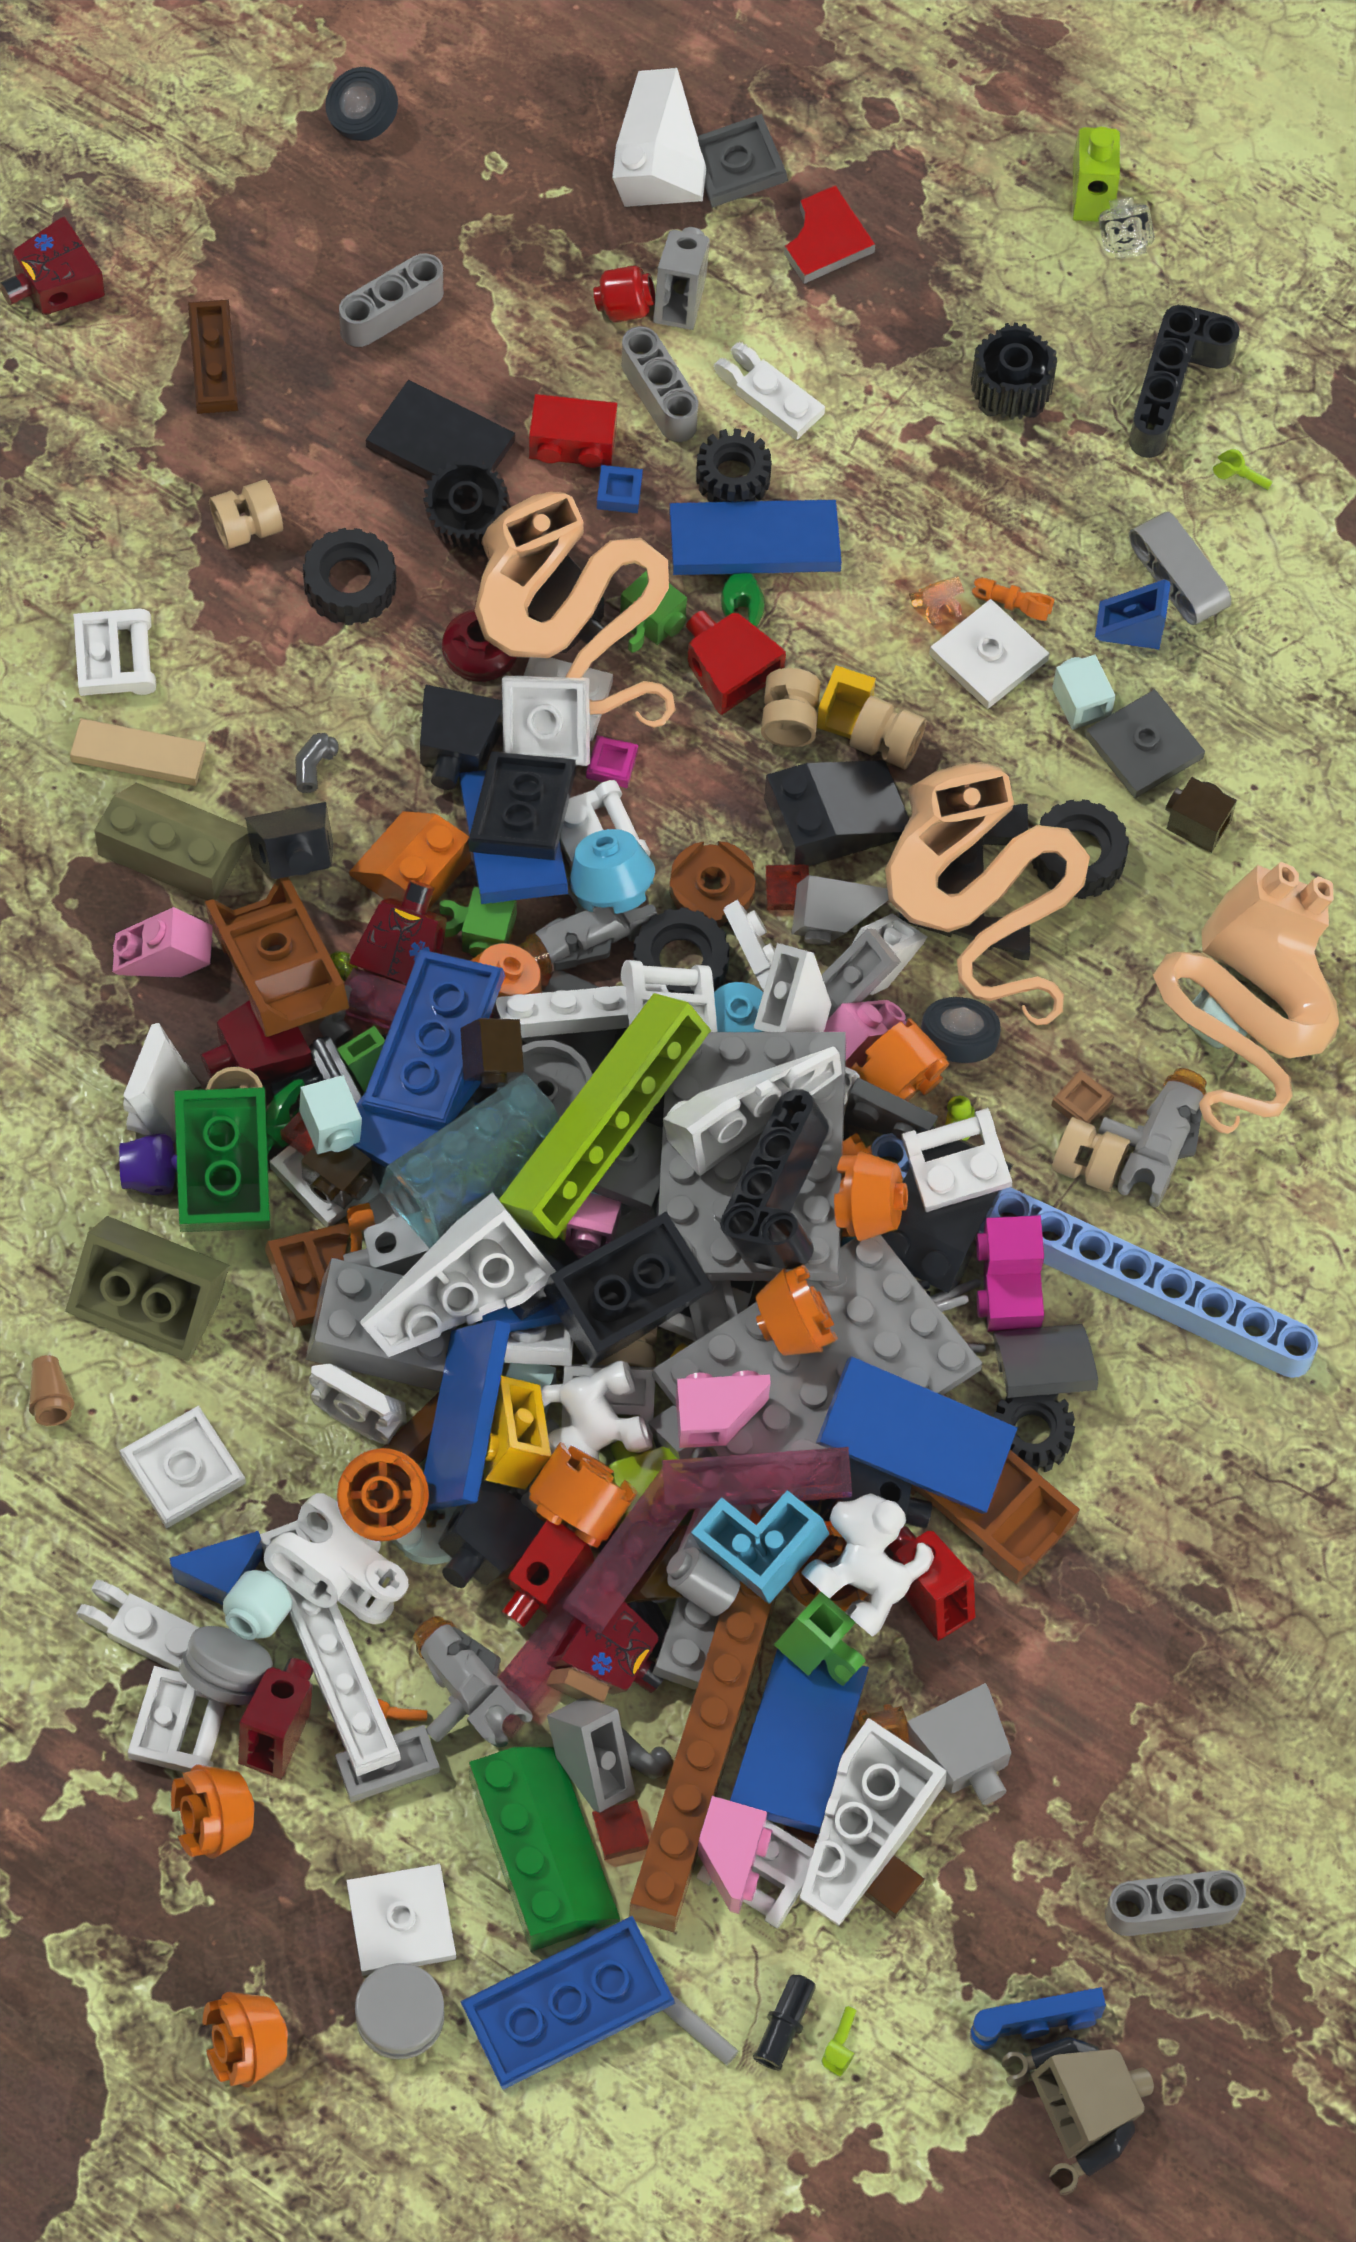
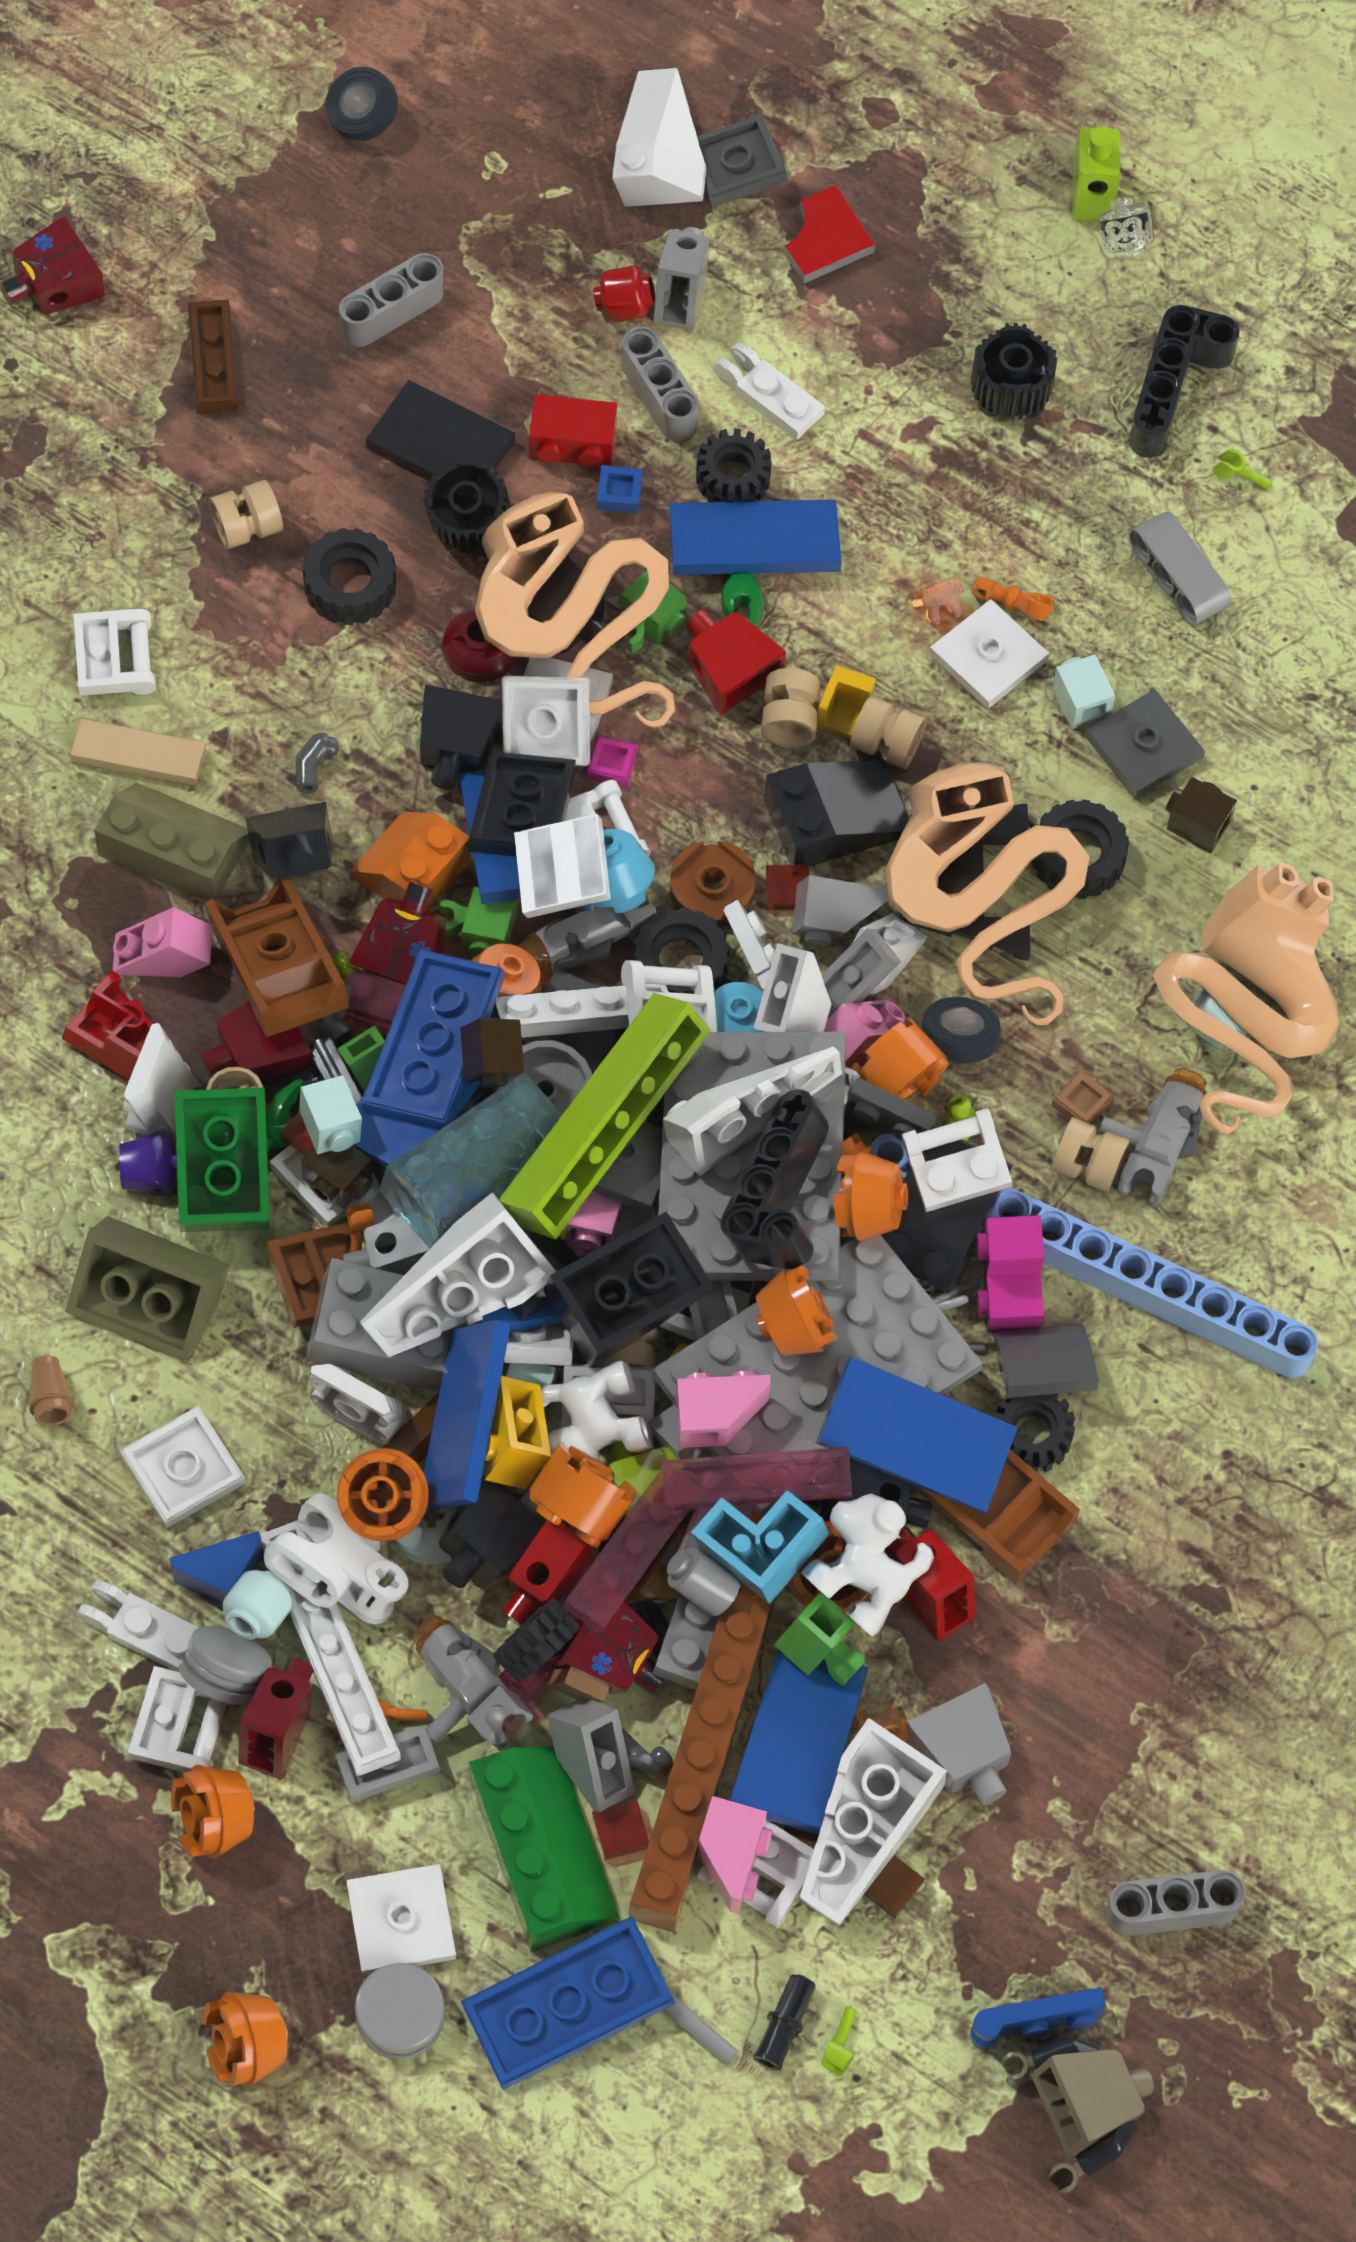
(110, 1027): none -> red slope
(536, 1640): none -> black tyre
(562, 866): none -> tile
(1135, 616): blue slope -> none

